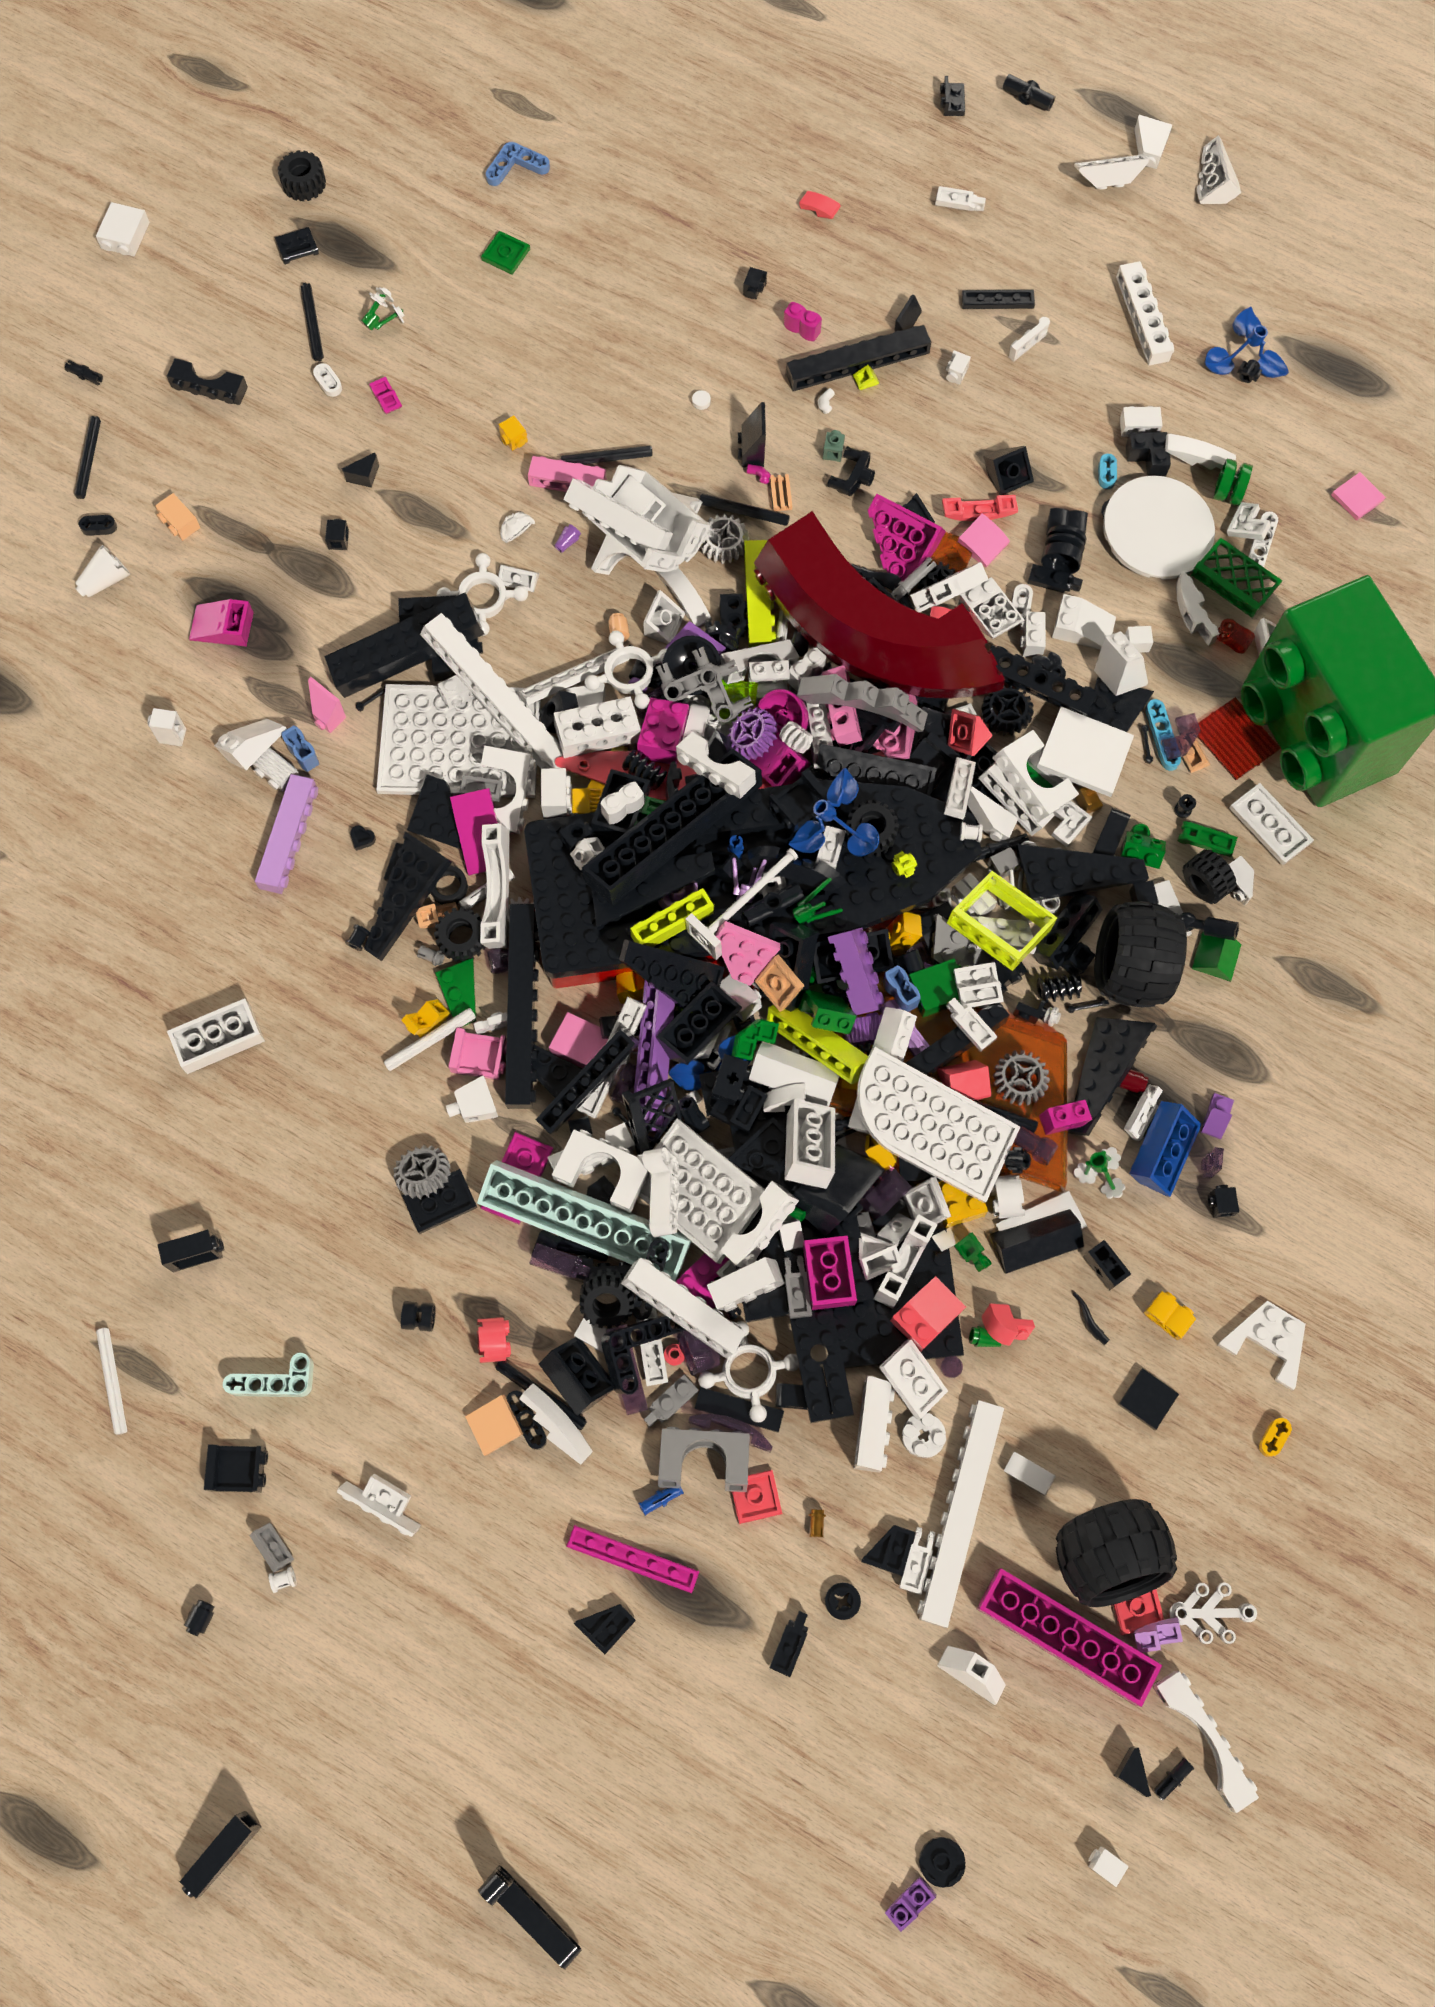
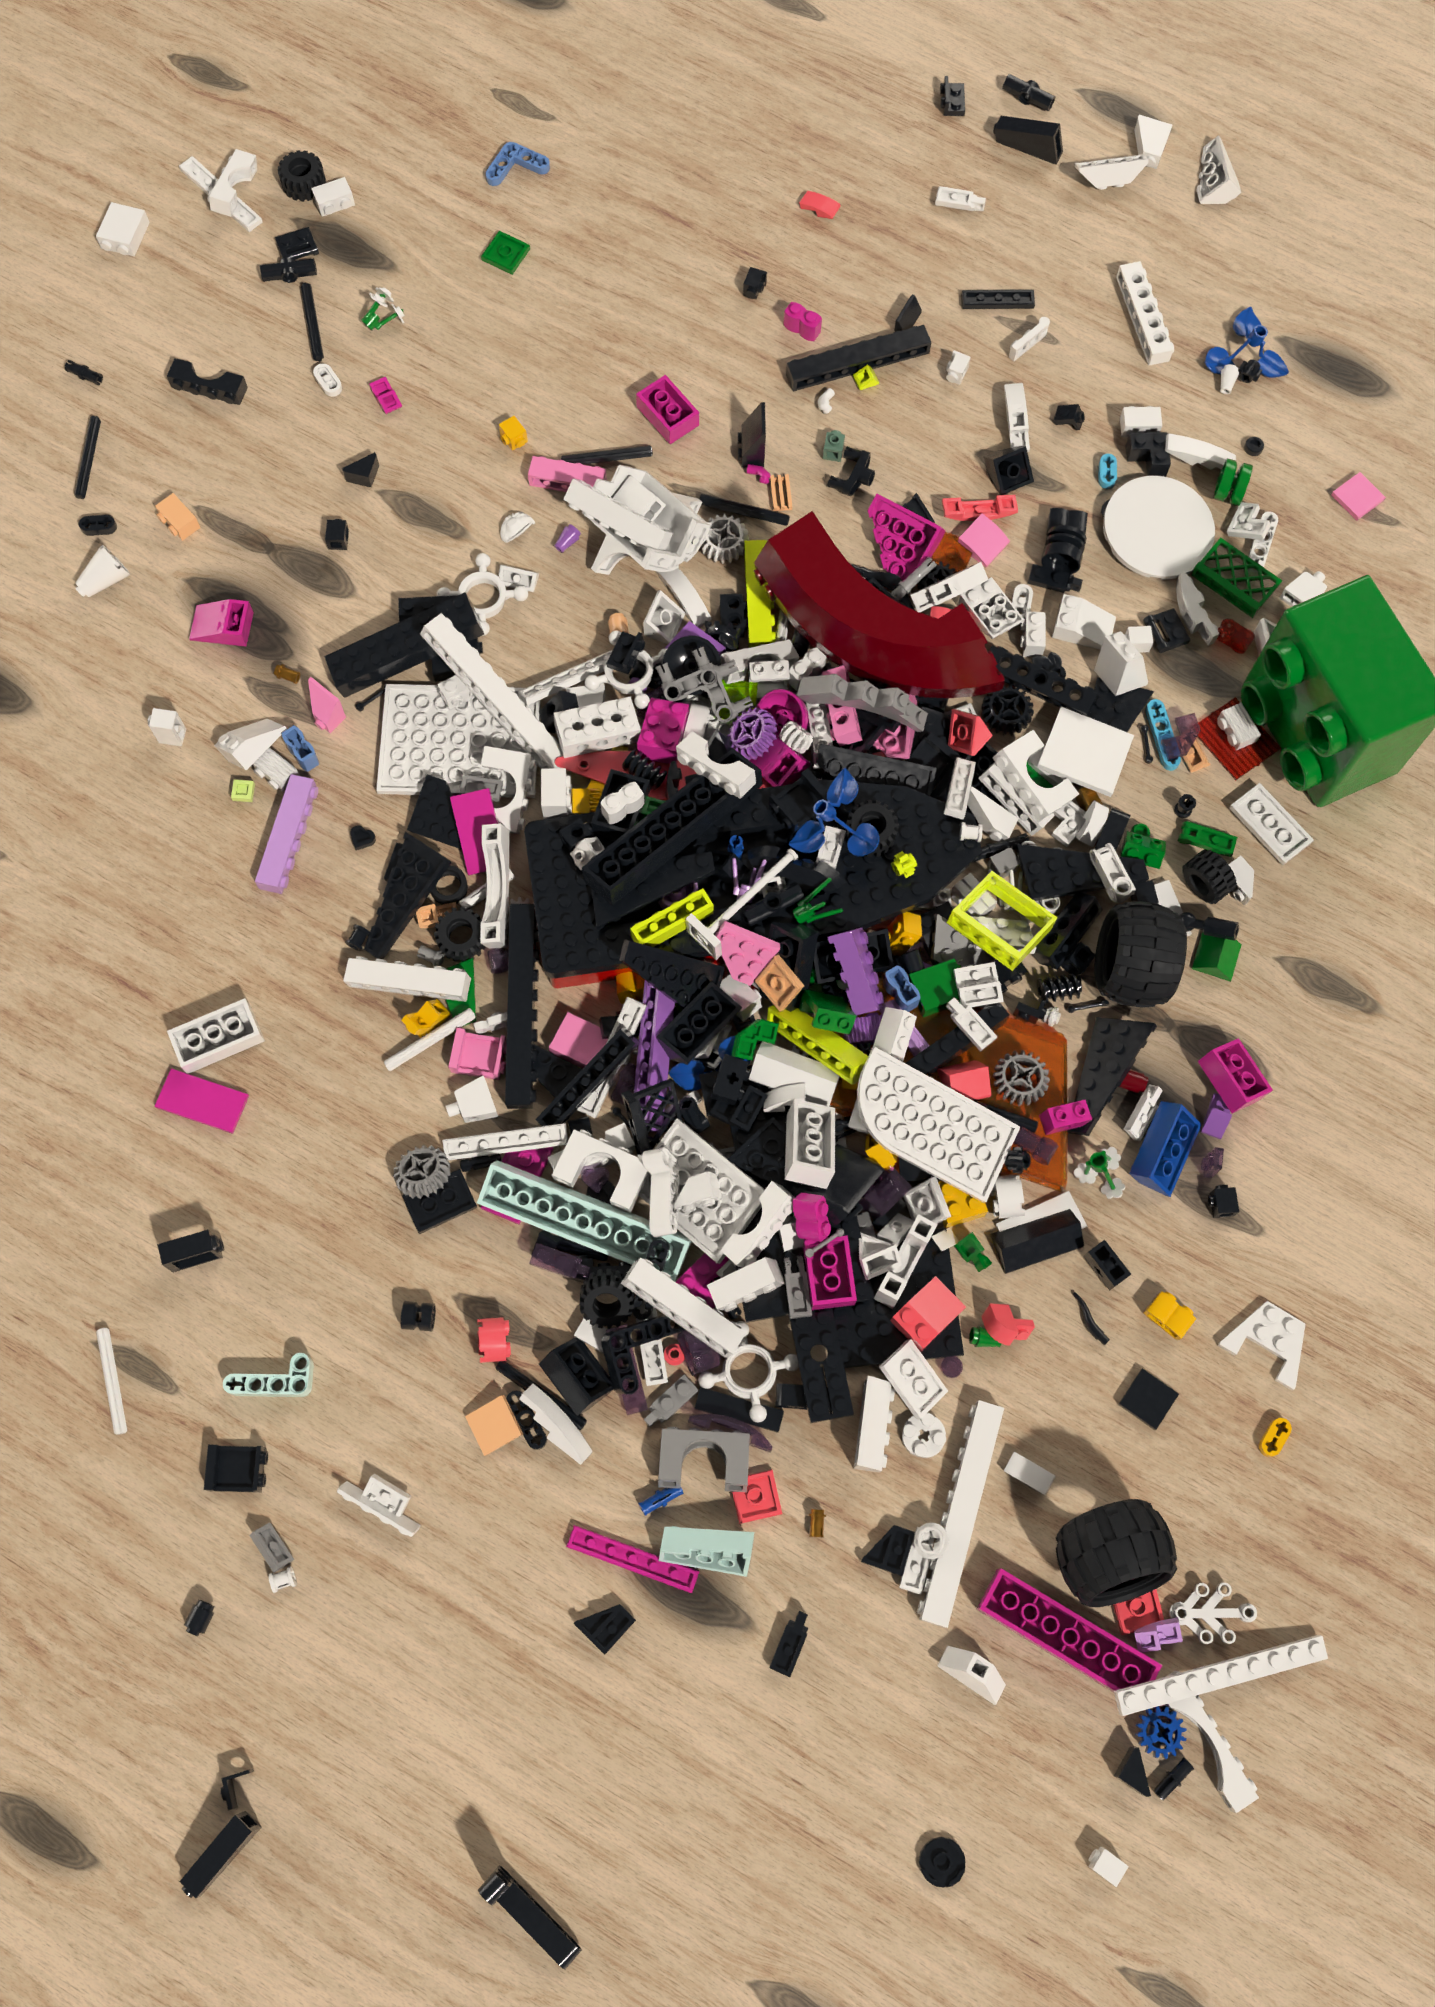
(201, 1101): none -> dark pink tile
(206, 181): none -> white tile
(227, 1790): none -> black bracket
(240, 168): none -> white arch
(243, 790): none -> yellowish green plate
(286, 673): none -> pearl gold pin
(288, 270): none -> black piece
(333, 196): none -> white brick
(407, 979): none -> white brick
(479, 1162): none -> black axle
(505, 1141): none -> white tile
(595, 1178): none -> tile
(625, 652): none -> black bracket
(667, 409): none -> dark pink brick
(698, 1191): none -> white slope
(701, 400): white tile -> none
(708, 1549): none -> light aqua wedge
(810, 1252): none -> light grey hinge
(811, 1217): none -> dark pink brick
(853, 1599): black gear -> none
(910, 1903): medium lavender slope -> none
(924, 1534): none -> white gear
(1017, 415): none -> white slope
(1030, 137): none -> black slope
(1069, 415): none -> black bracket
(1095, 821): none -> white slope
(1112, 873): none -> white piece
(1169, 1726): none -> blue gear
(1171, 628): none -> black plate
(1220, 1675): none -> white plate
(1228, 378): none -> white cone
(1235, 1075): none -> dark pink brick
(1238, 726): none -> white brick
(1254, 446): none -> black tile
(1304, 588): none -> white torso

